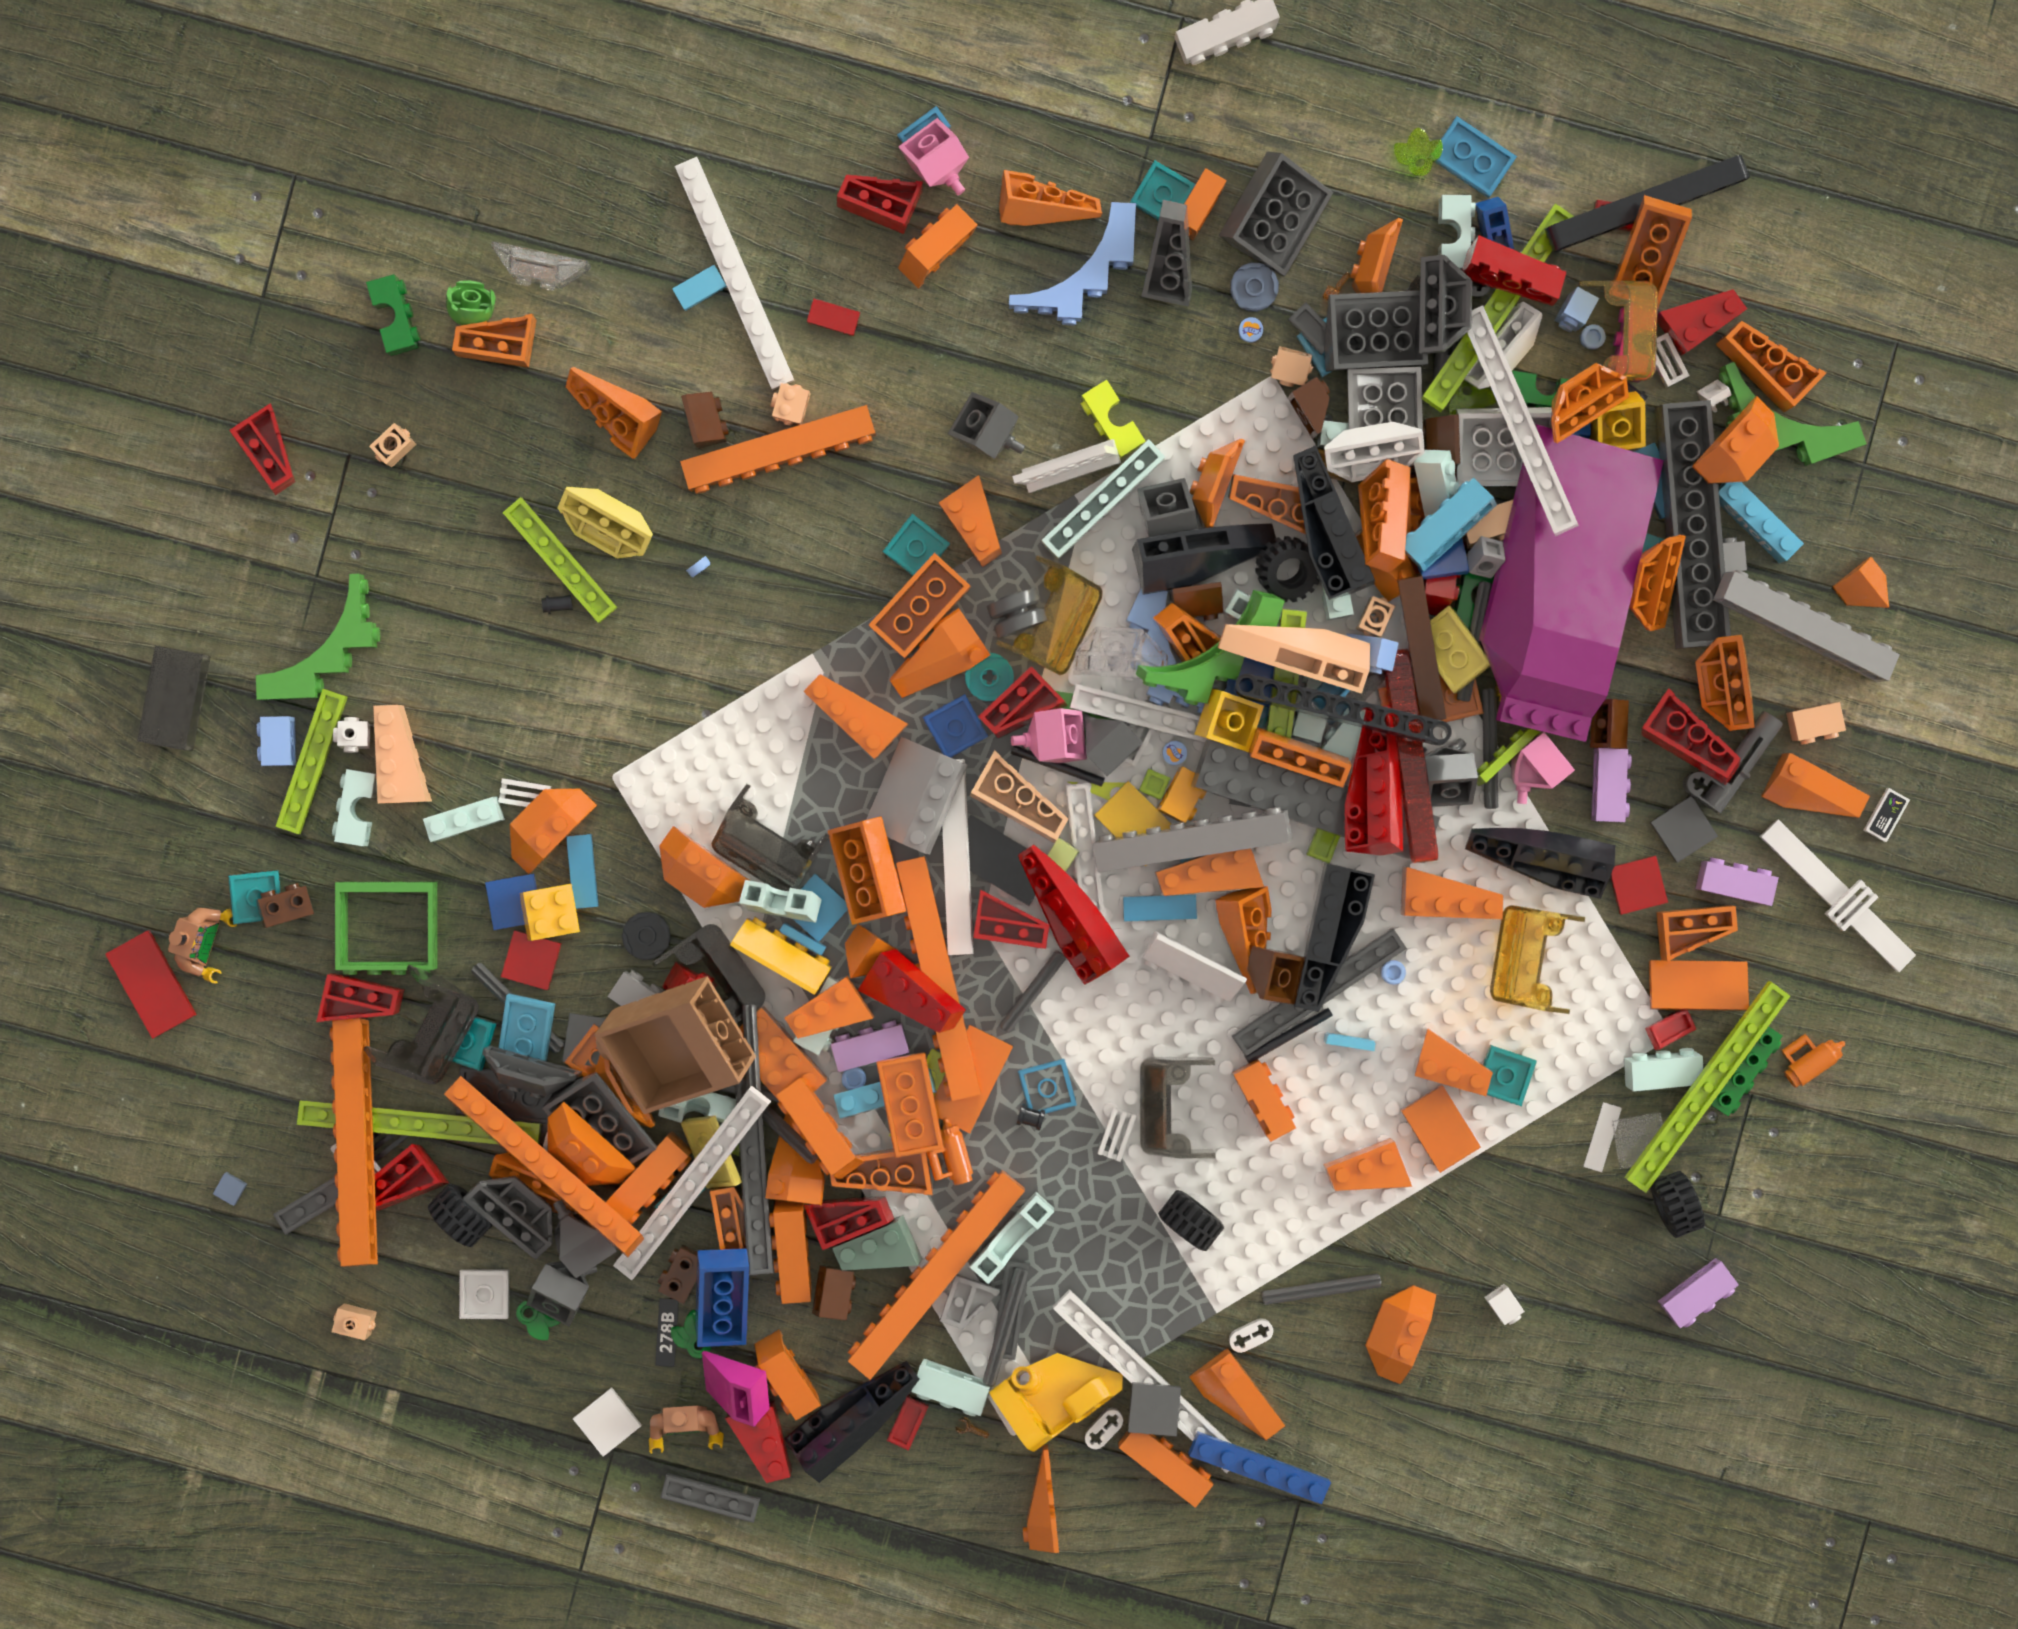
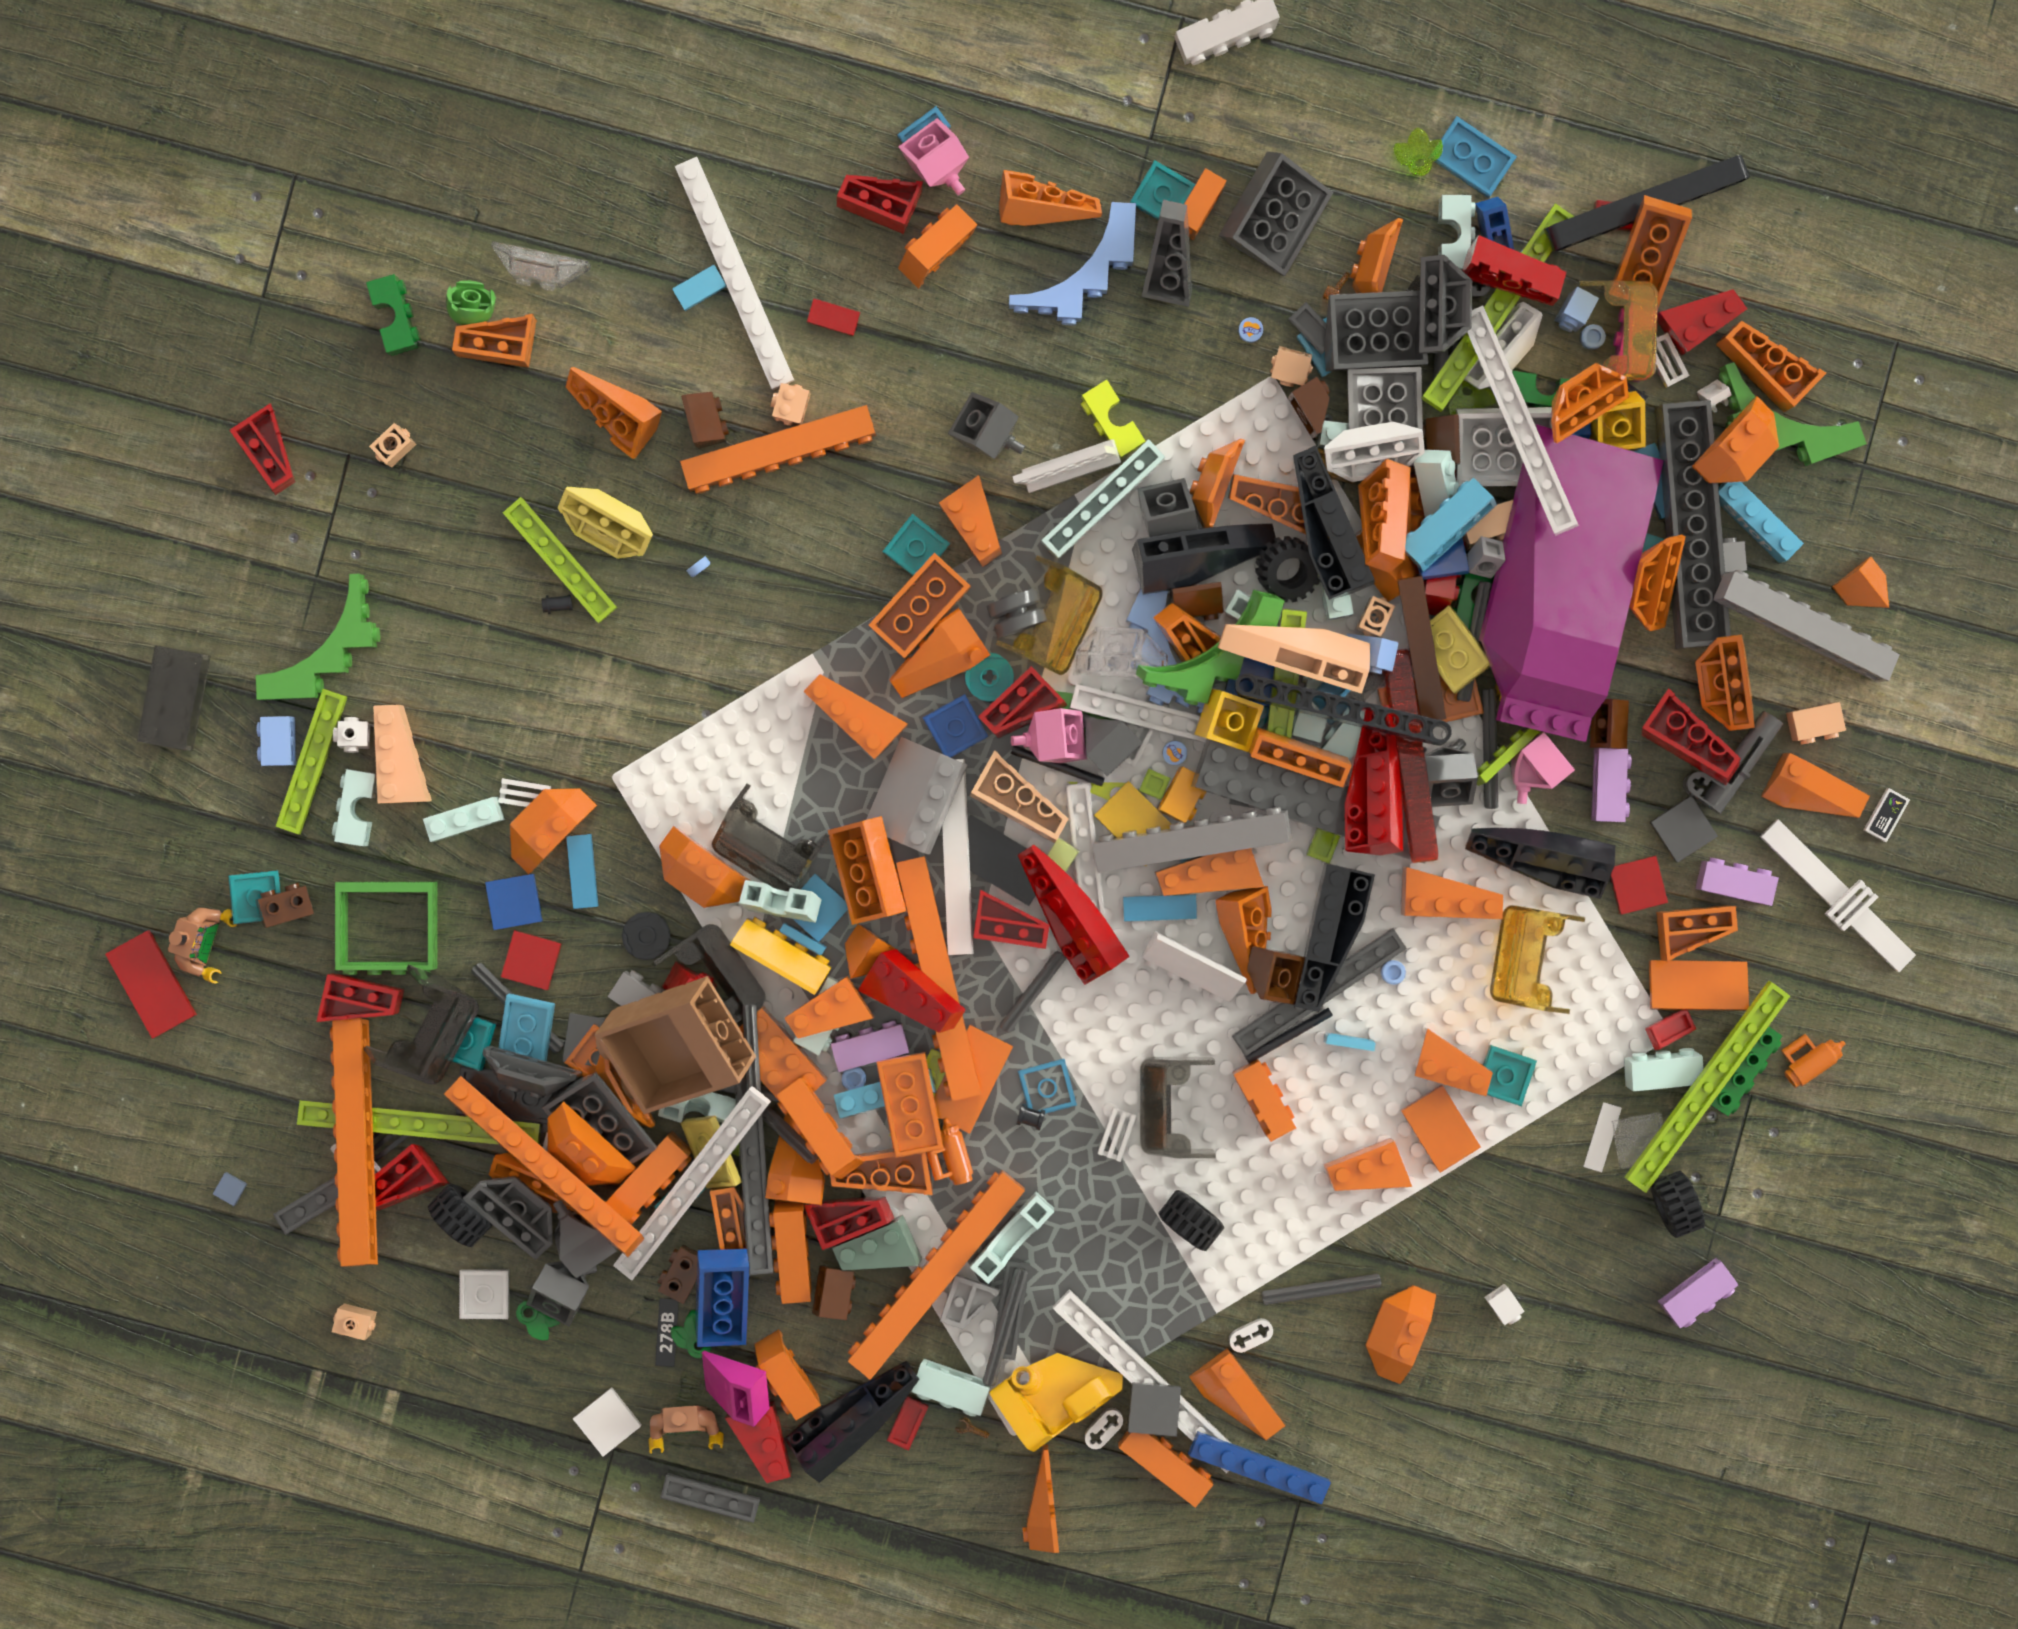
(549, 912): yellow brick -> none
(1254, 287): sand blue tile -> none

